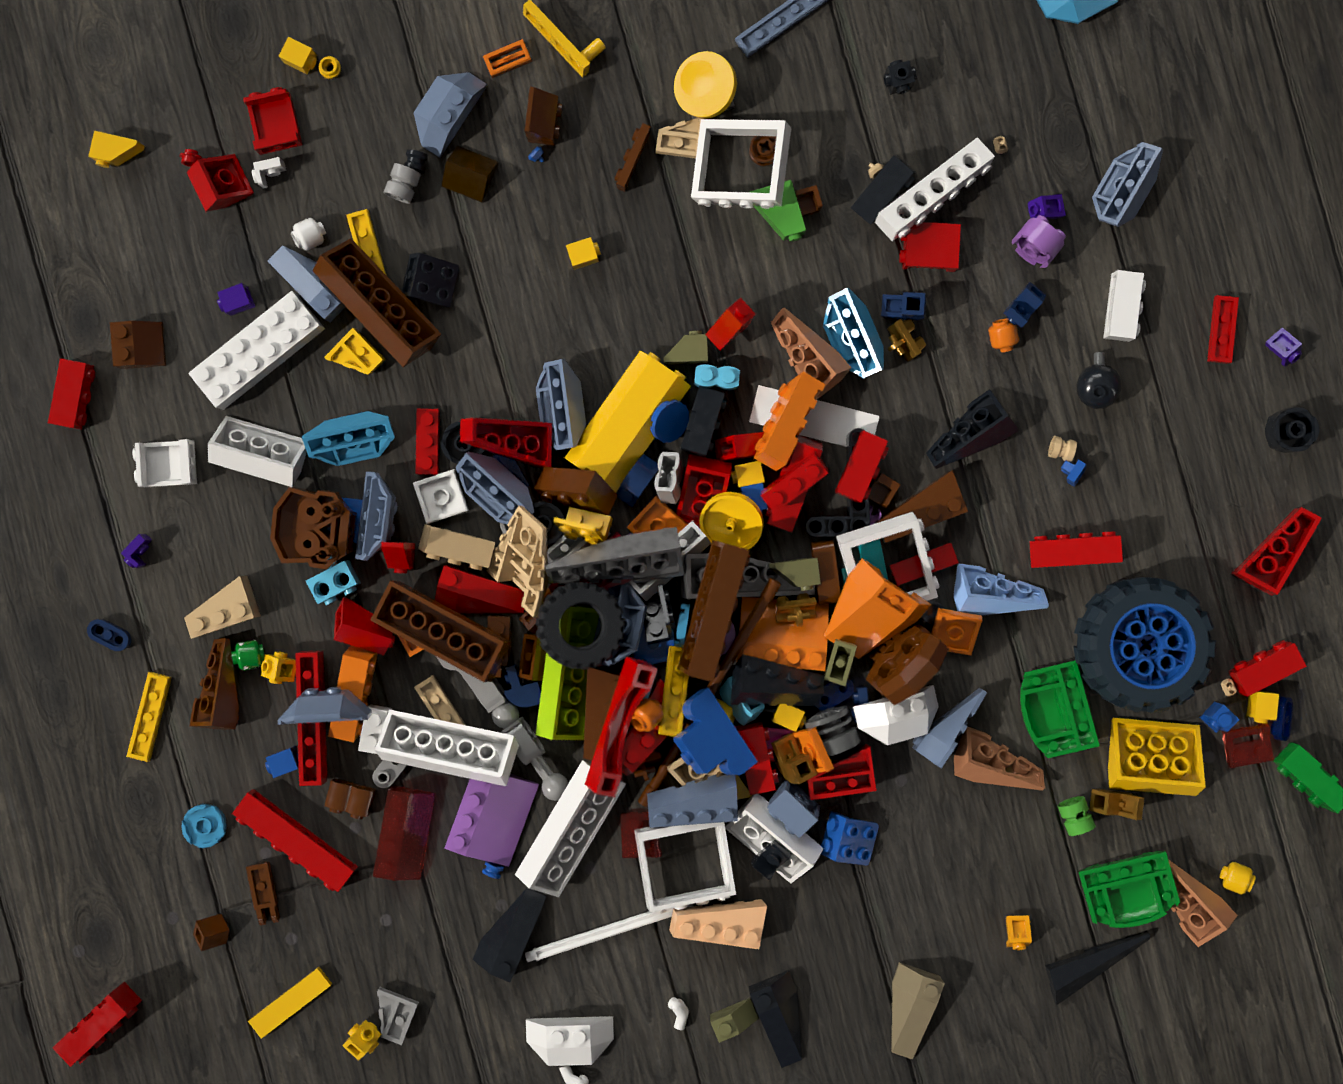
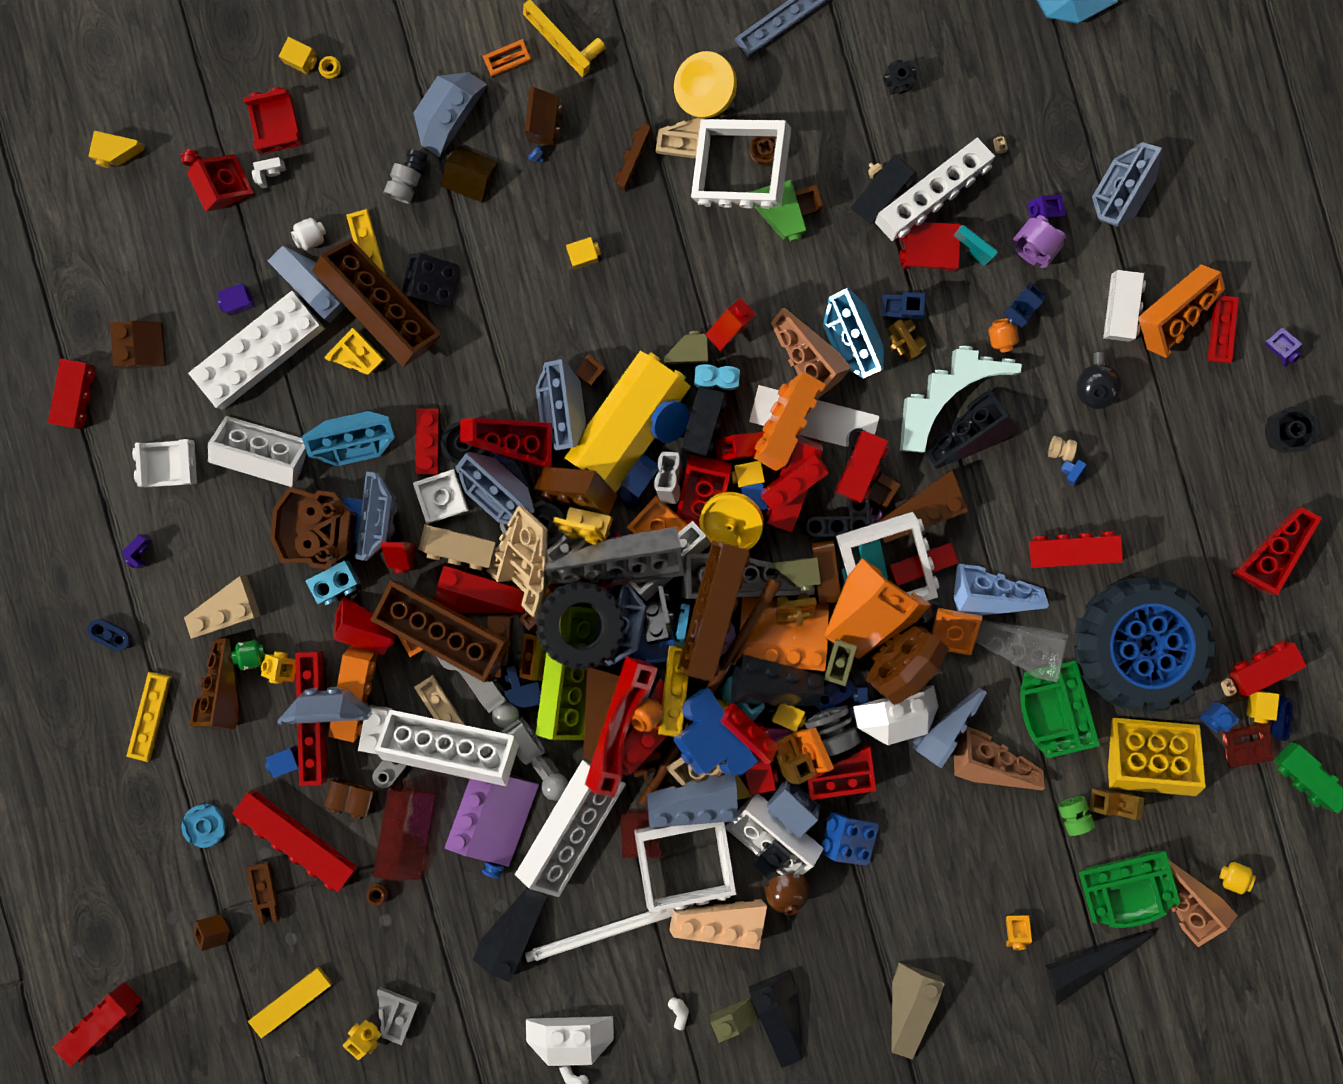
(374, 900): none -> reddish brown plate
(590, 371): none -> reddish brown panel
(749, 733): none -> red plate
(787, 893): none -> reddish brown cylinder
(965, 369): none -> light aqua arch
(978, 247): none -> teal tile
(1033, 649): none -> clear wedge
(1180, 308): none -> orange wedge

